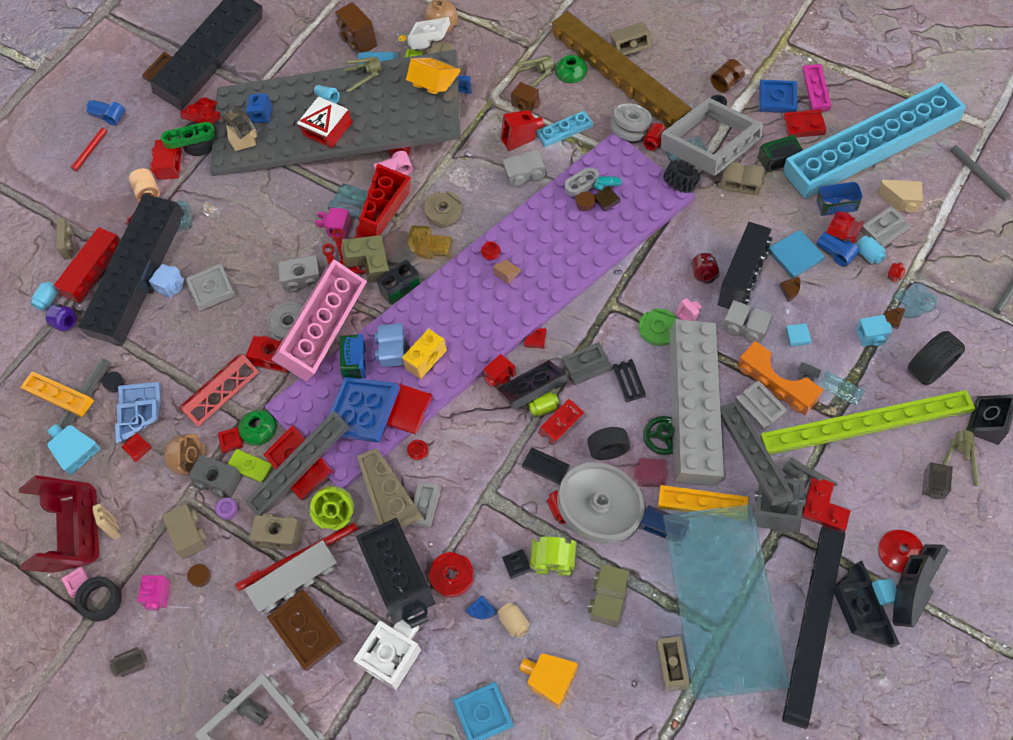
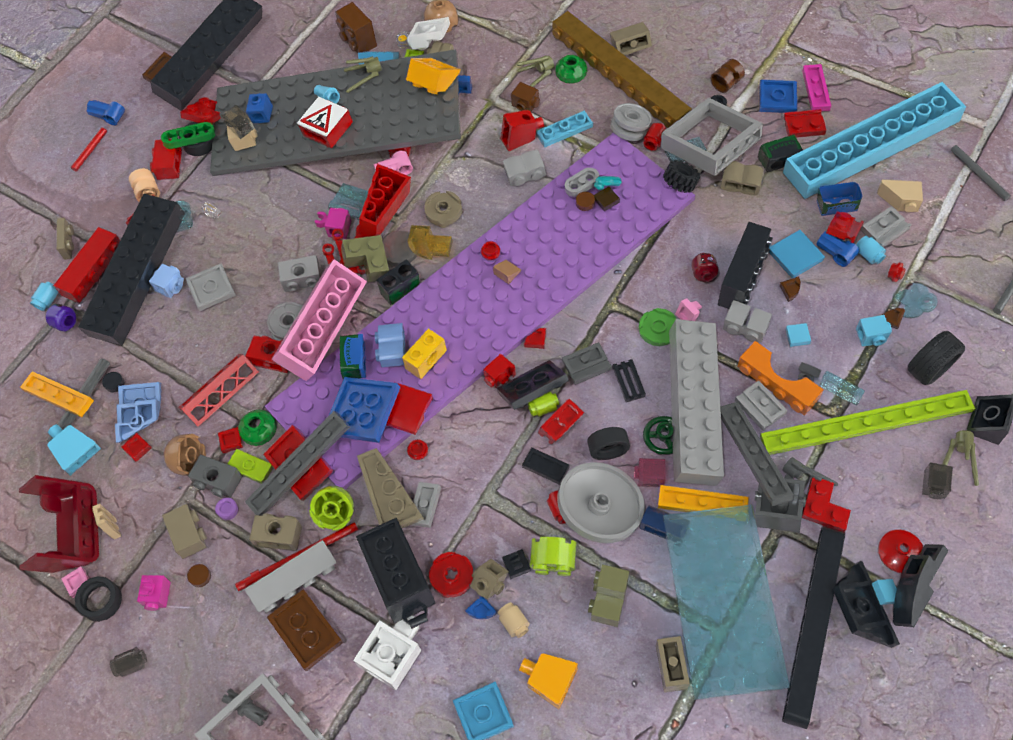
(489, 579): none -> dark tan brick

